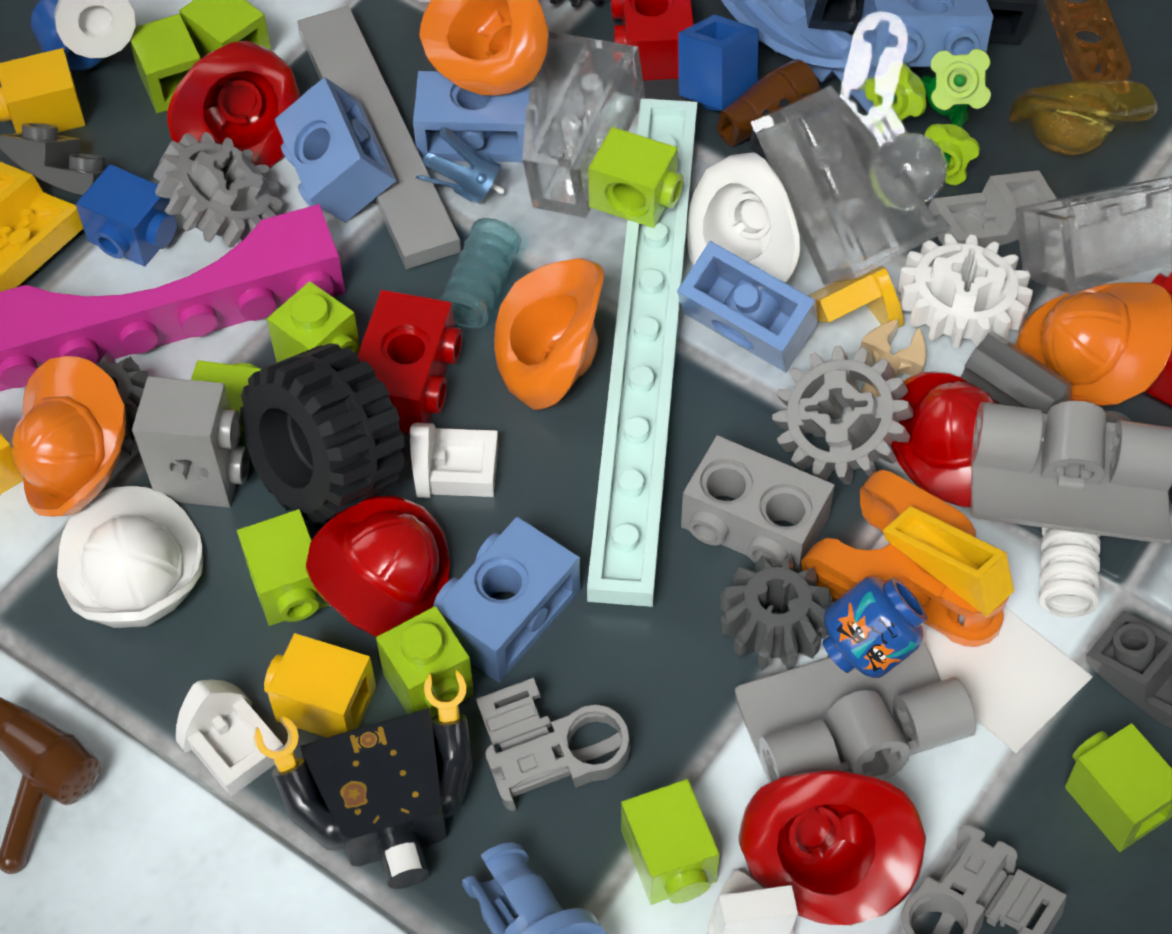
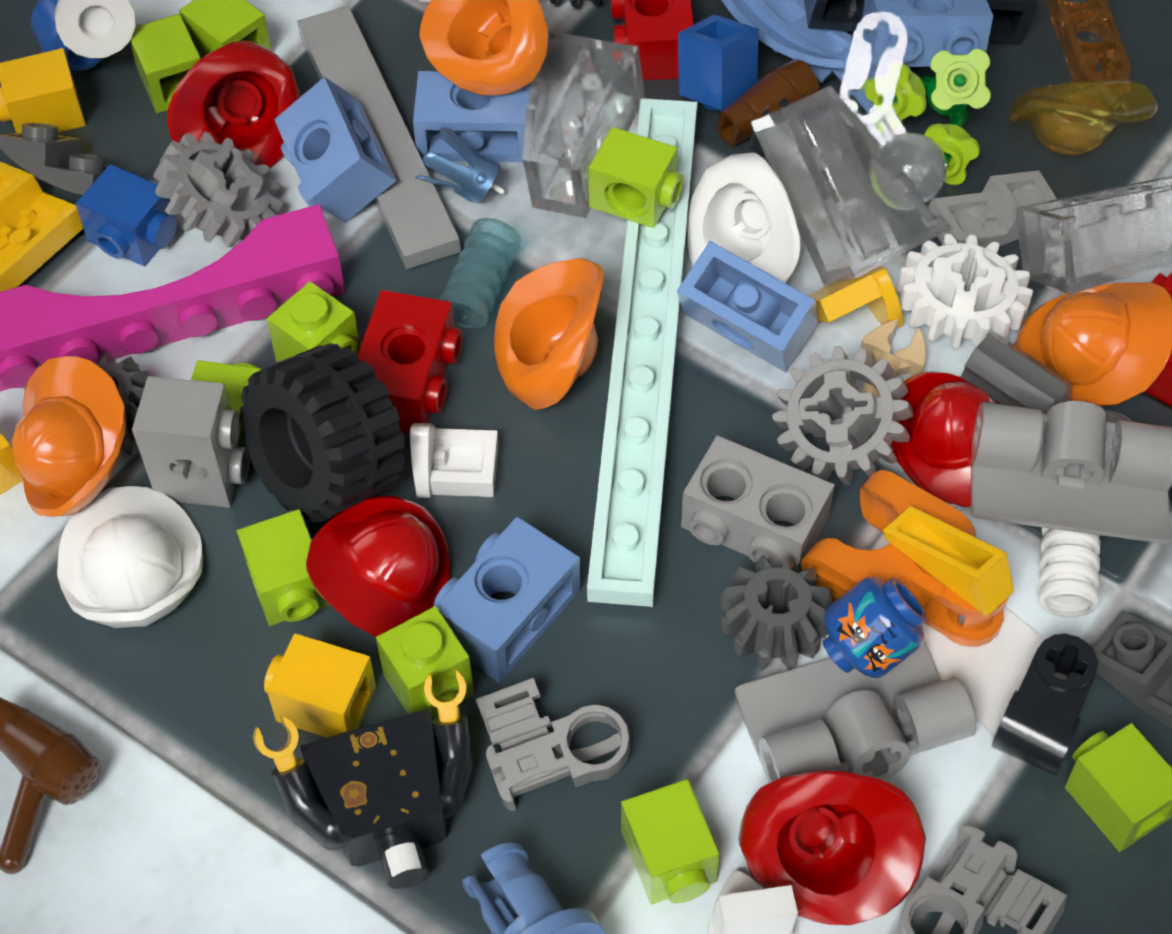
(219, 729): white tile -> none
(1046, 708): none -> black piece

